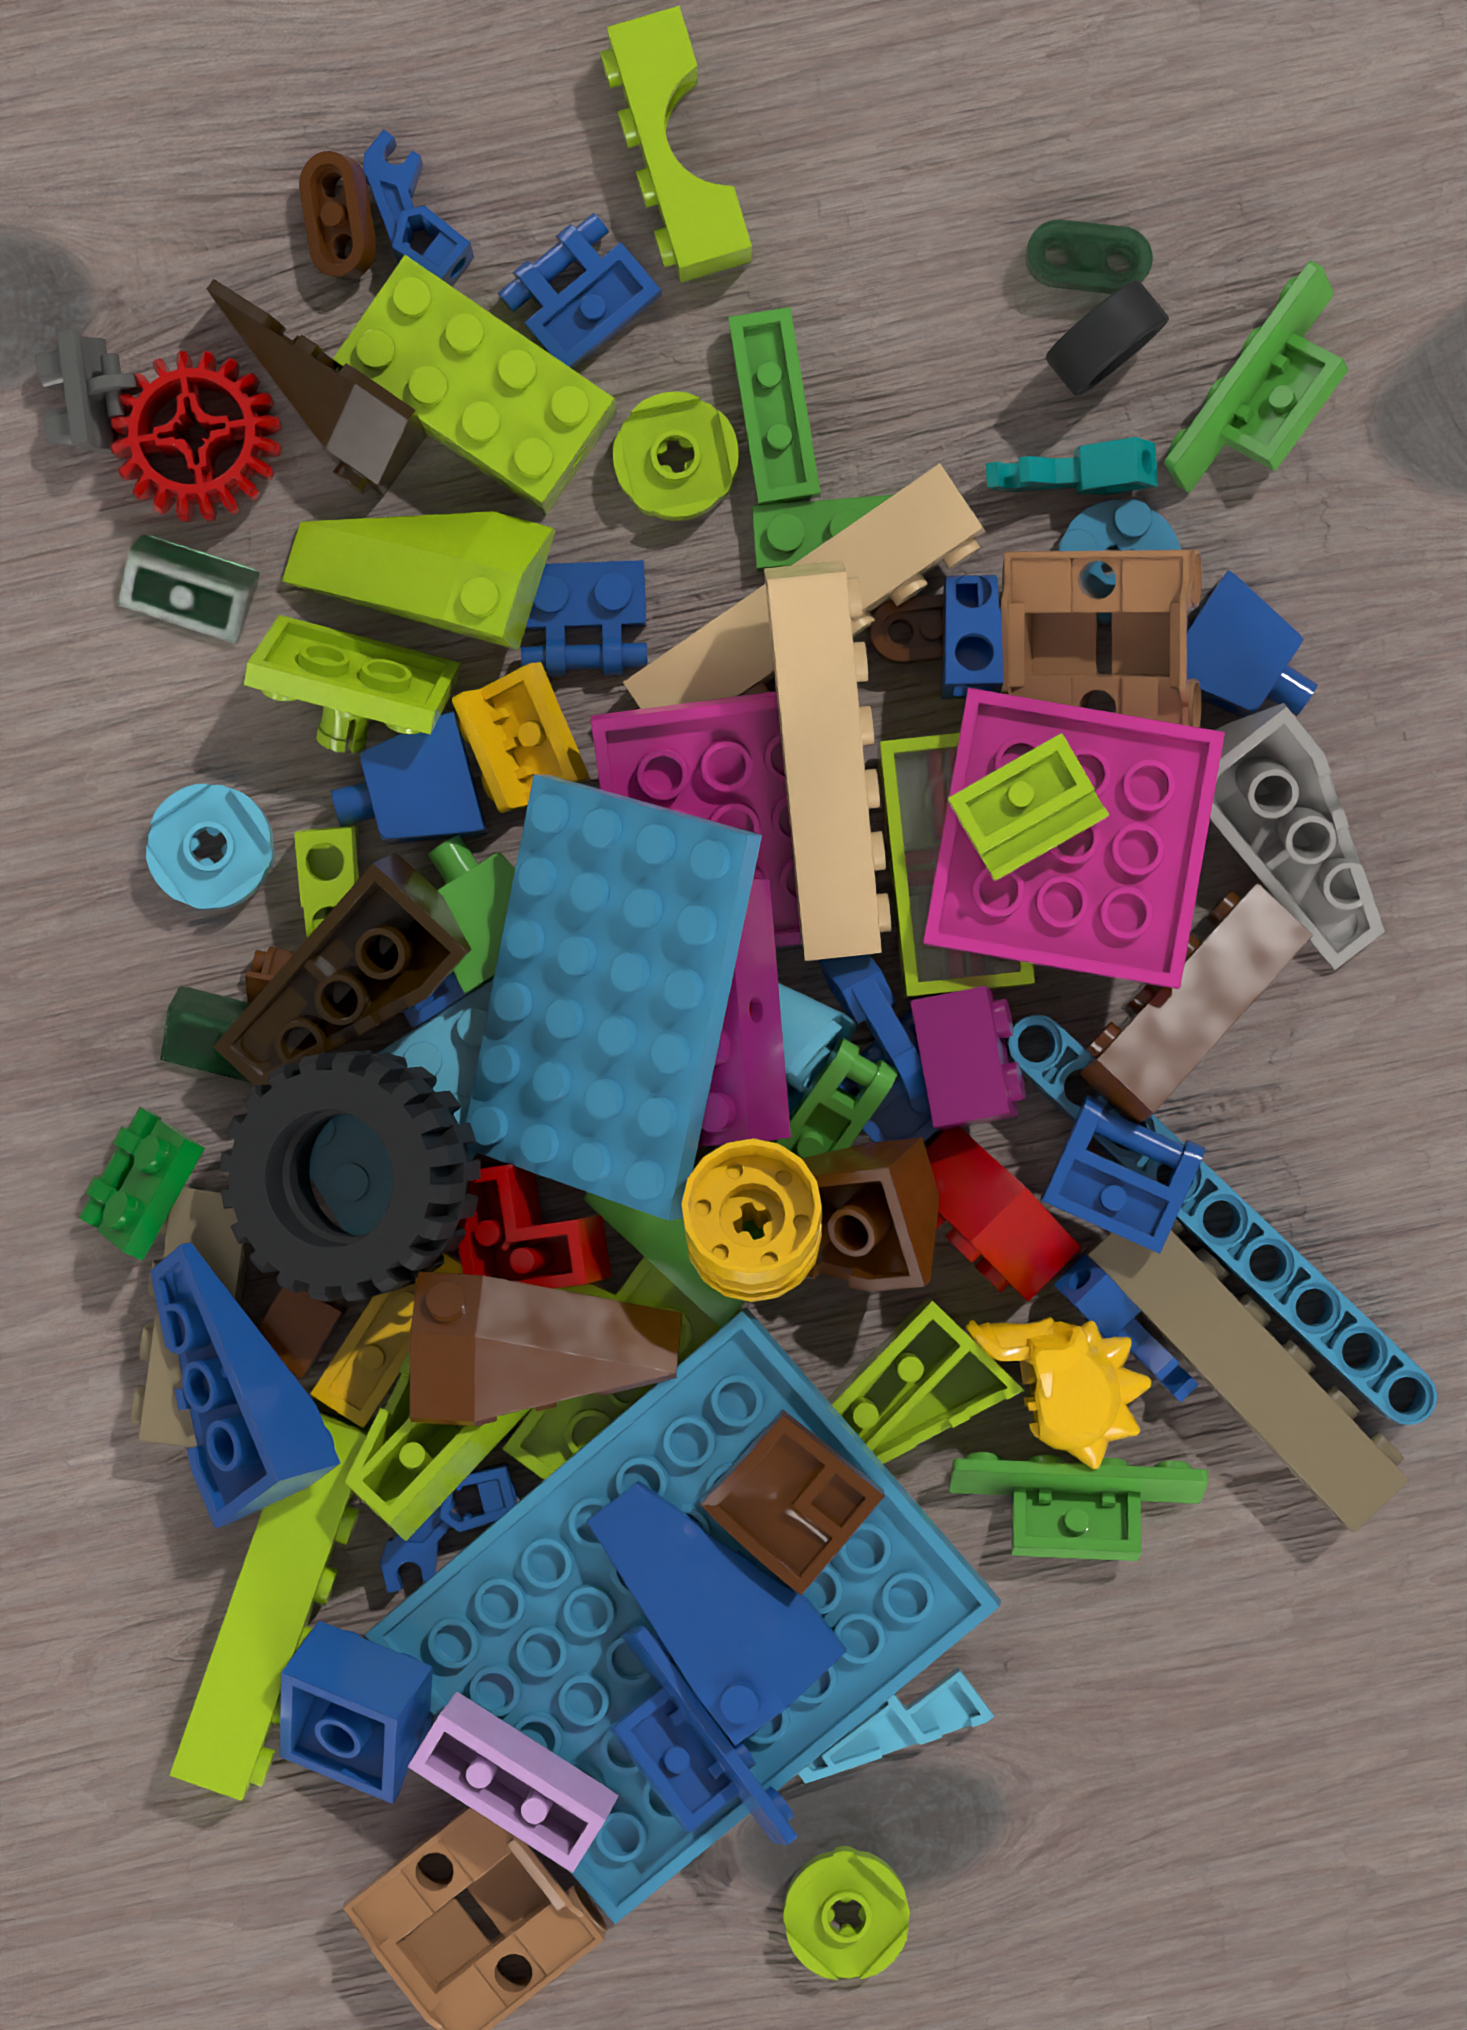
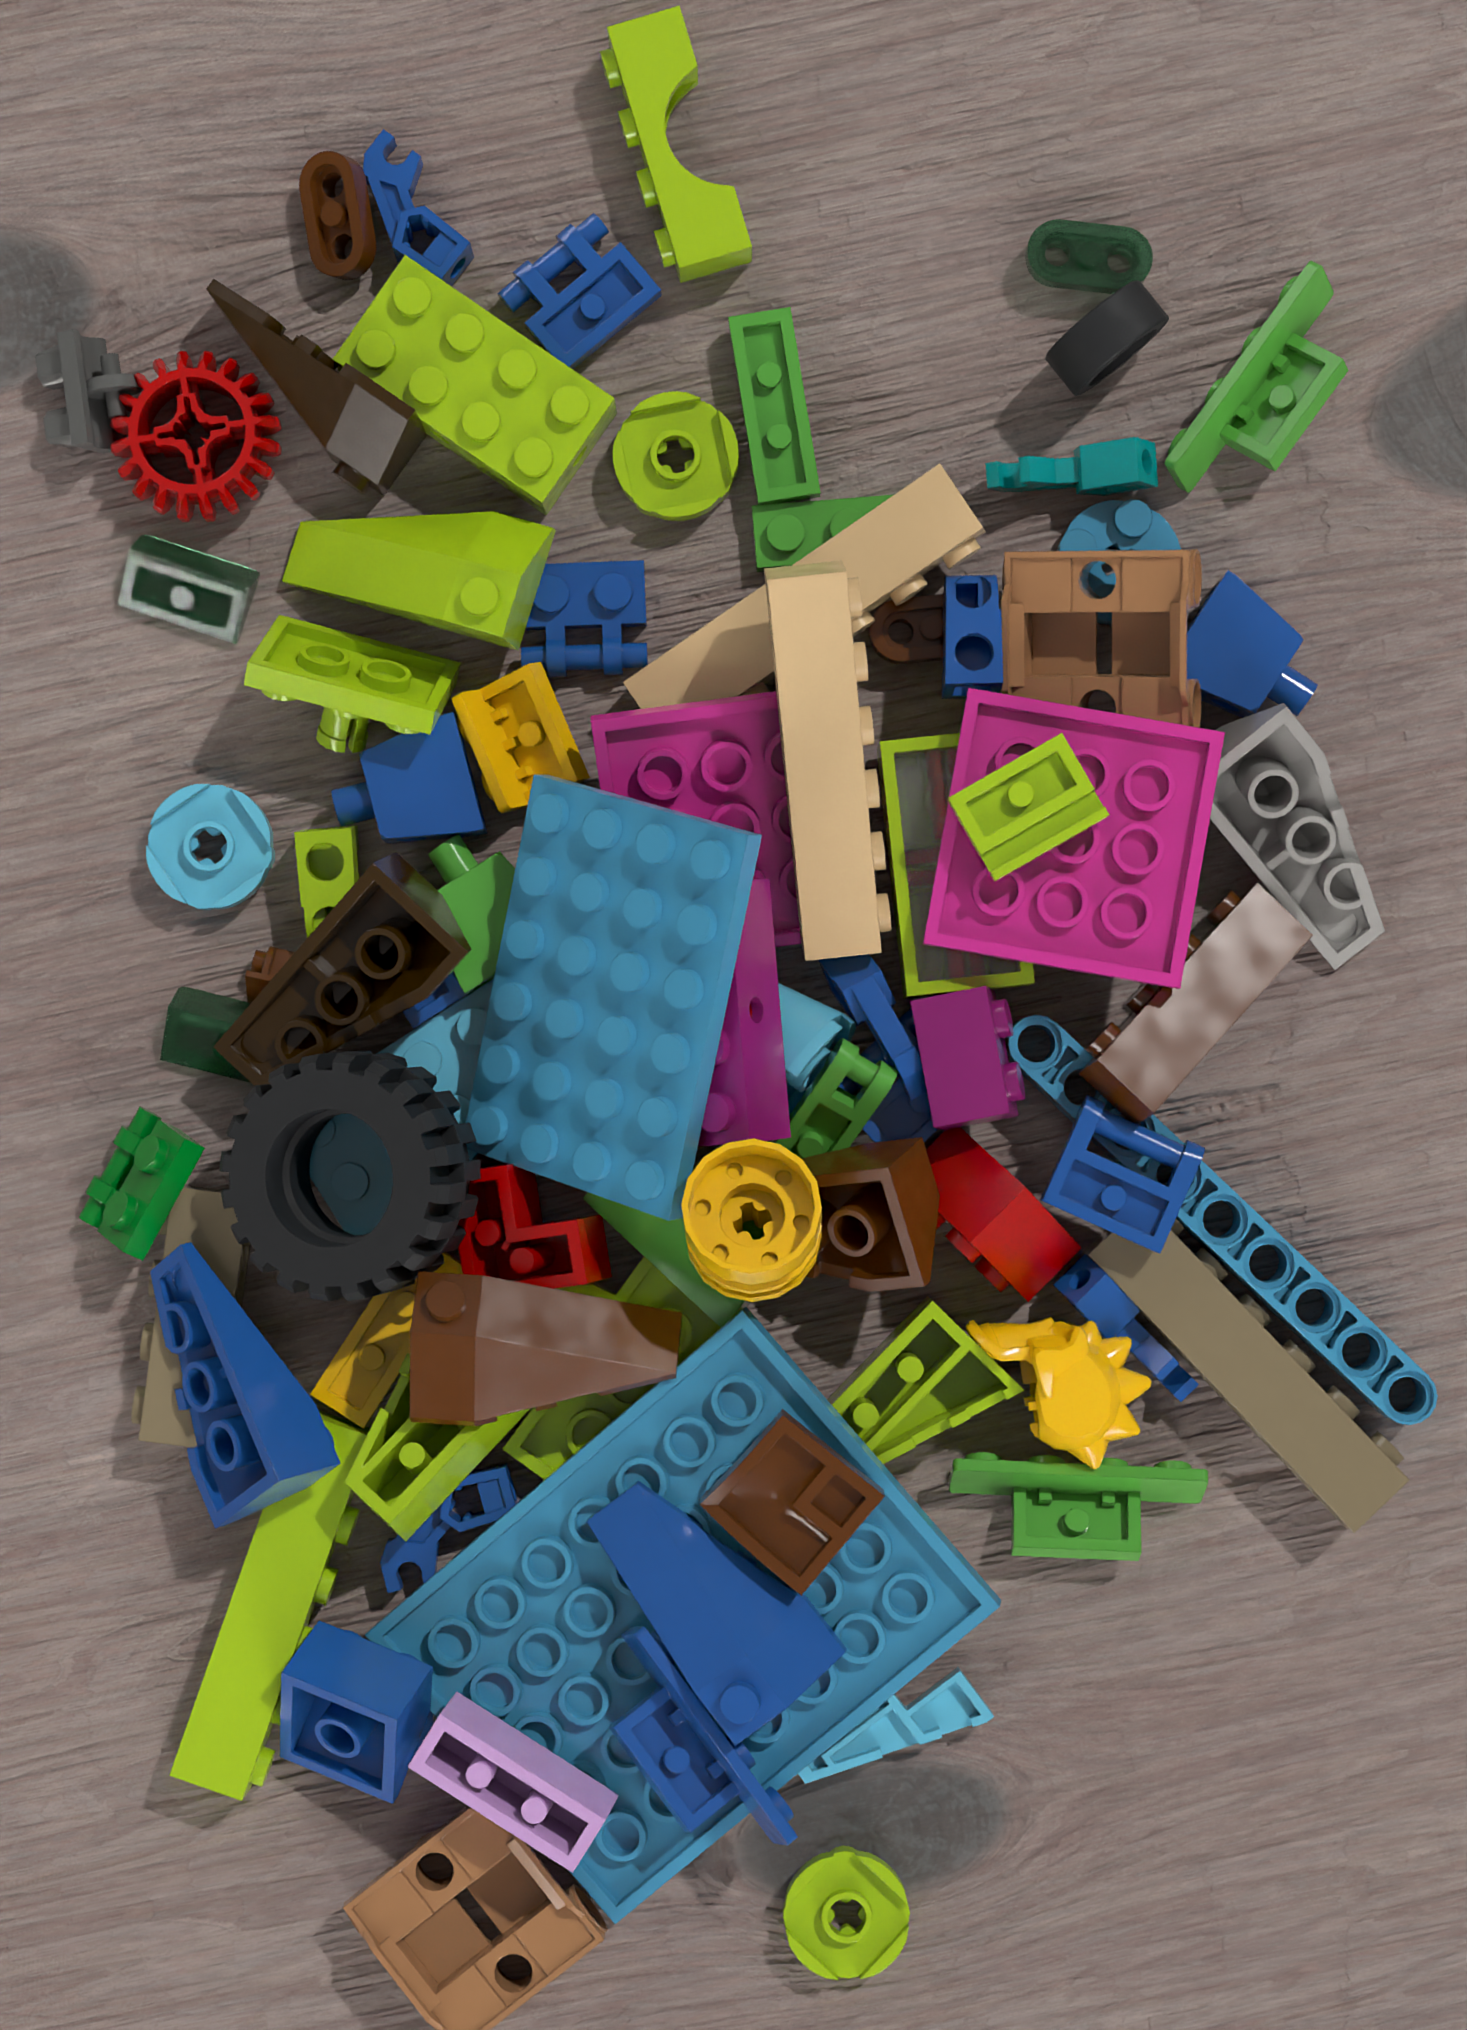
(300, 1328): reddish brown brick -> none

